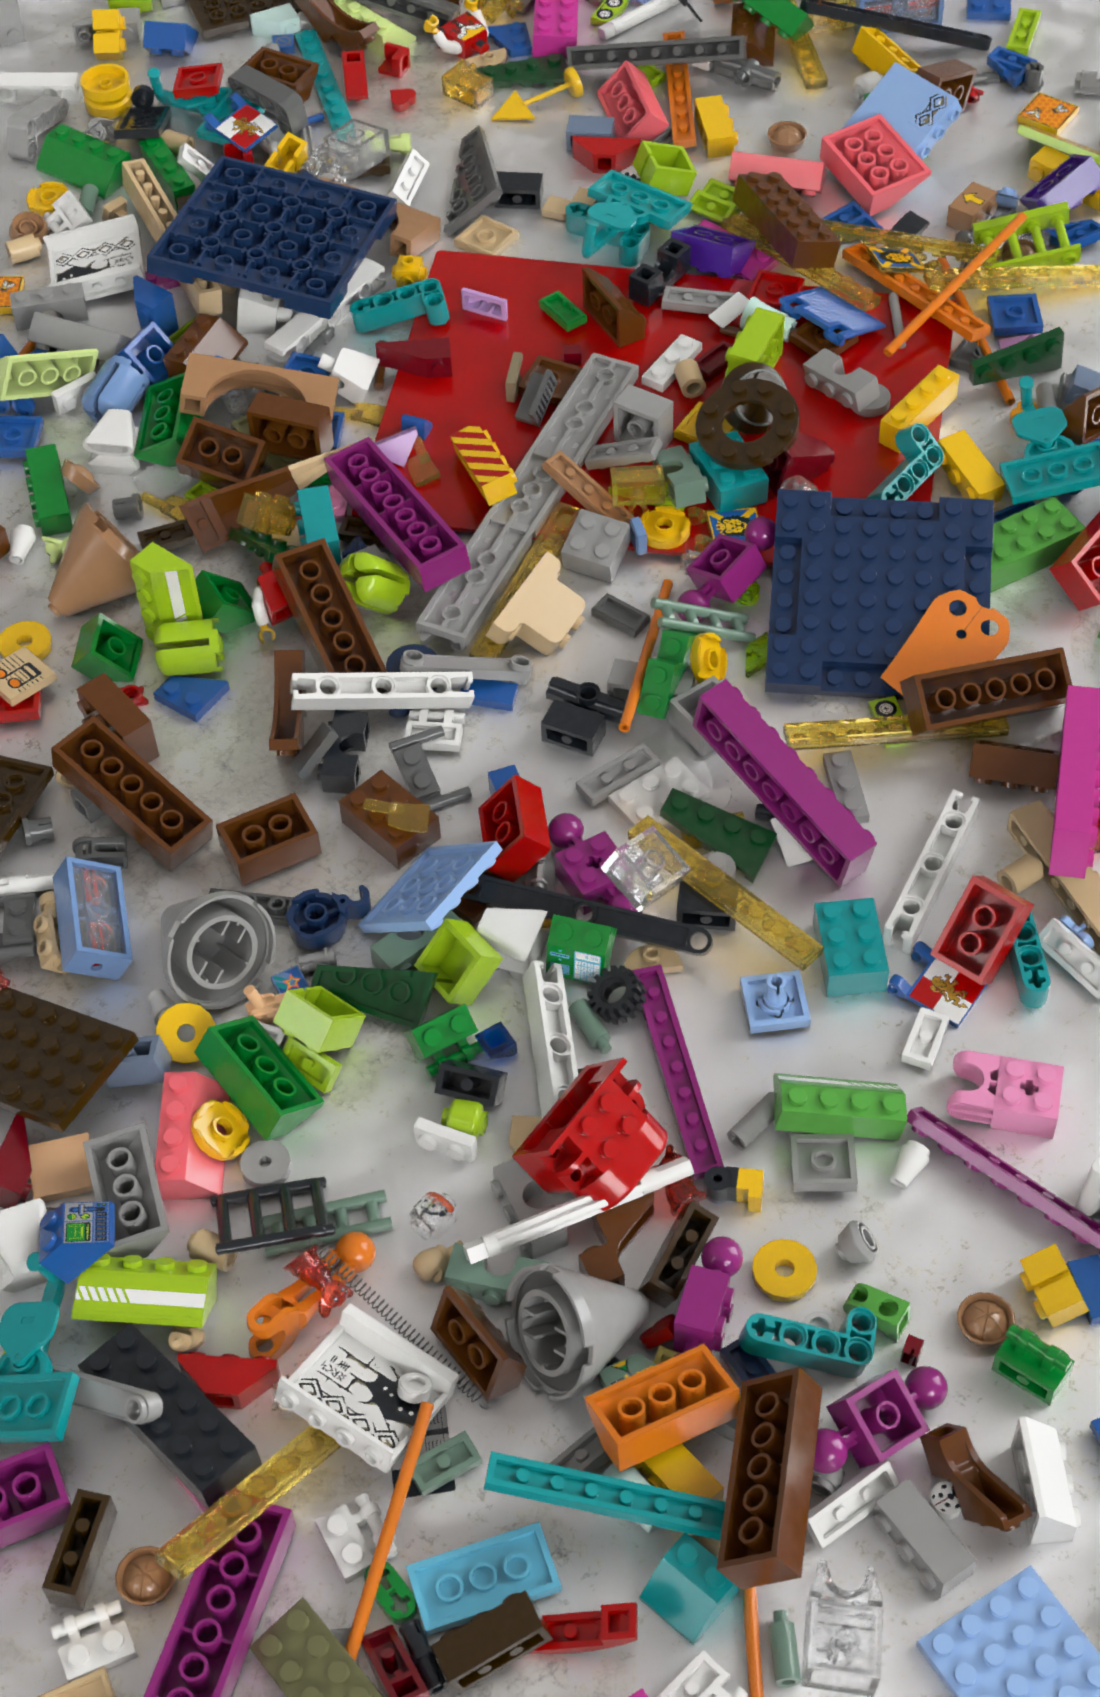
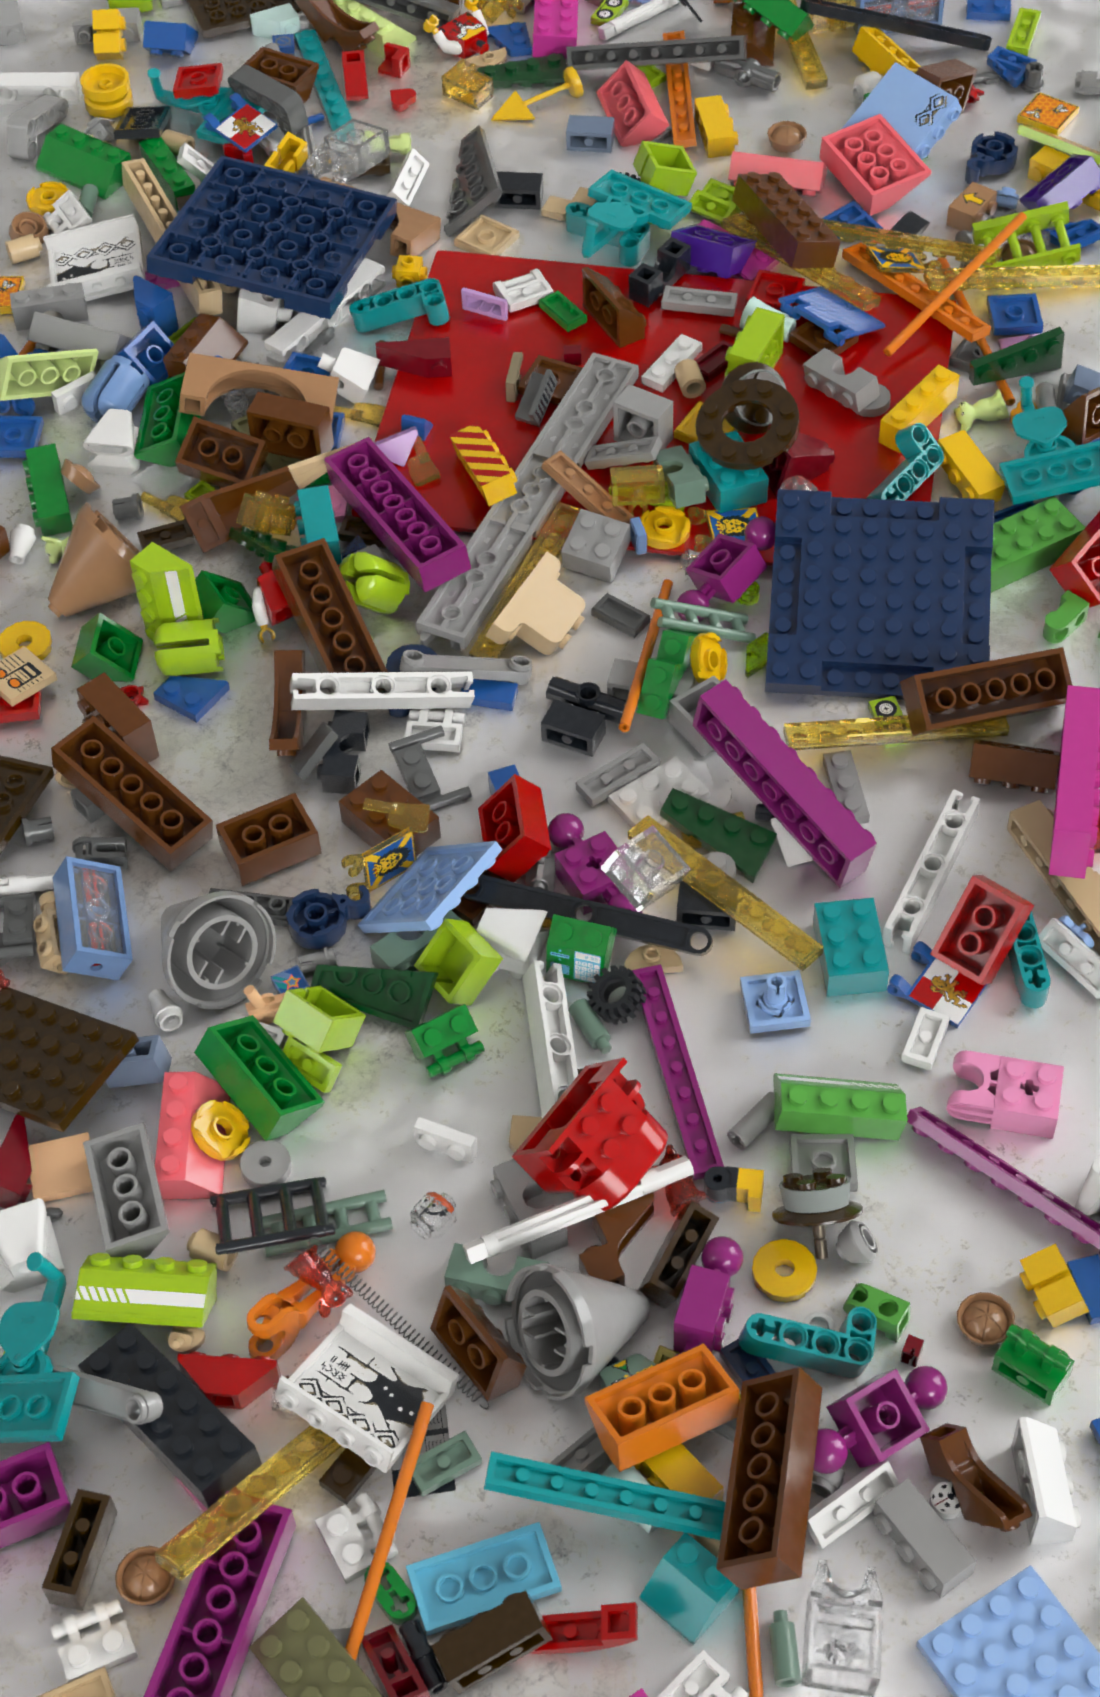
(76, 1237): blue slope -> none
(115, 209): tan tile -> none
(142, 96): black tile -> none
(175, 1017): yellow tile -> none
(346, 1476): none -> dark brown plate
(381, 862): none -> flag
(414, 1387): white tile -> none
(433, 1262): tan piece -> none
(466, 1117): lime head -> none
(471, 1082): black brick -> none
(497, 1042): clear blue slope -> none
(523, 290): none -> white plate
(605, 153): red slope -> none
(659, 1333): red tile -> none
(729, 310): white sticker -> none
(816, 1202): none -> piece
(896, 315): light grey bar -> none
(910, 1162): white cone -> none
(935, 643): orange piece -> none
(985, 409): none -> yellowish green animal
(991, 156): none -> dark blue piece
(1021, 873): tan brick -> none
(1066, 618): none -> bright green leg

